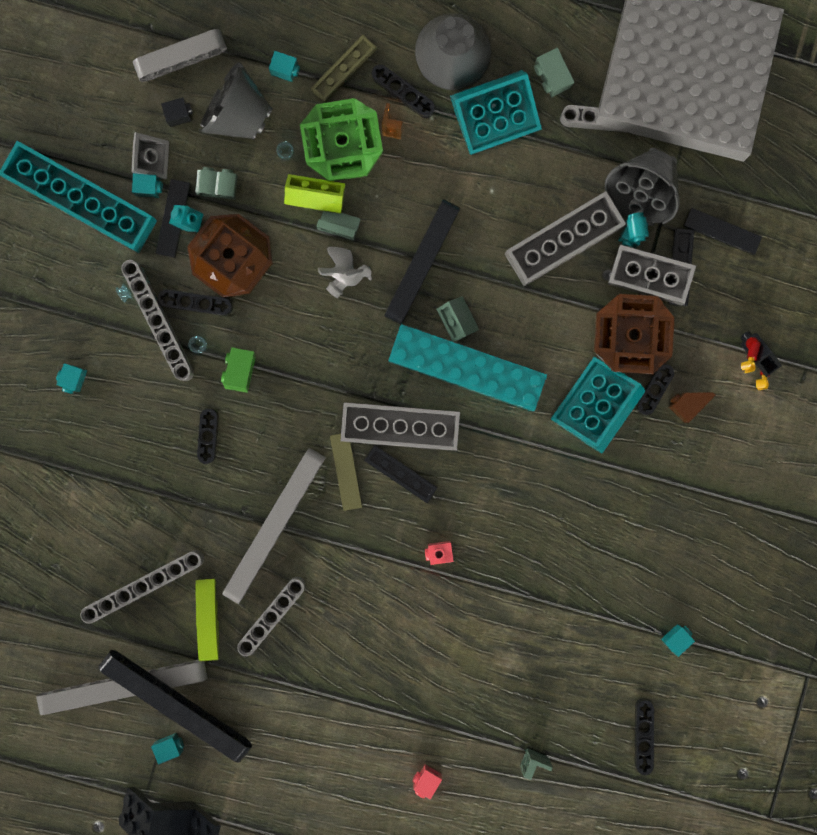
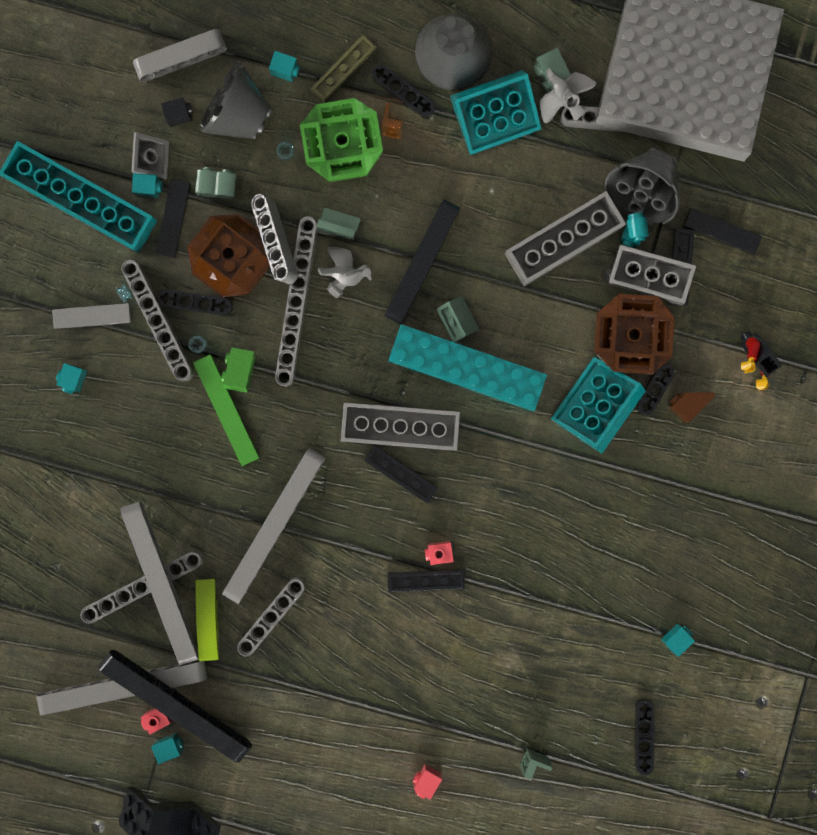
(91, 316): none -> light grey tile
(154, 721): none -> coral brick
(160, 582): none -> light grey beam
(186, 218): teal brick -> none
(203, 421): black beam -> none
(226, 410): none -> bright green tile
(280, 244): none -> light grey beam
(299, 311): none -> light grey beam
(314, 193): lime brick -> none
(346, 473): olive tile -> none
(426, 580): none -> black tile
(564, 94): none -> light grey animal

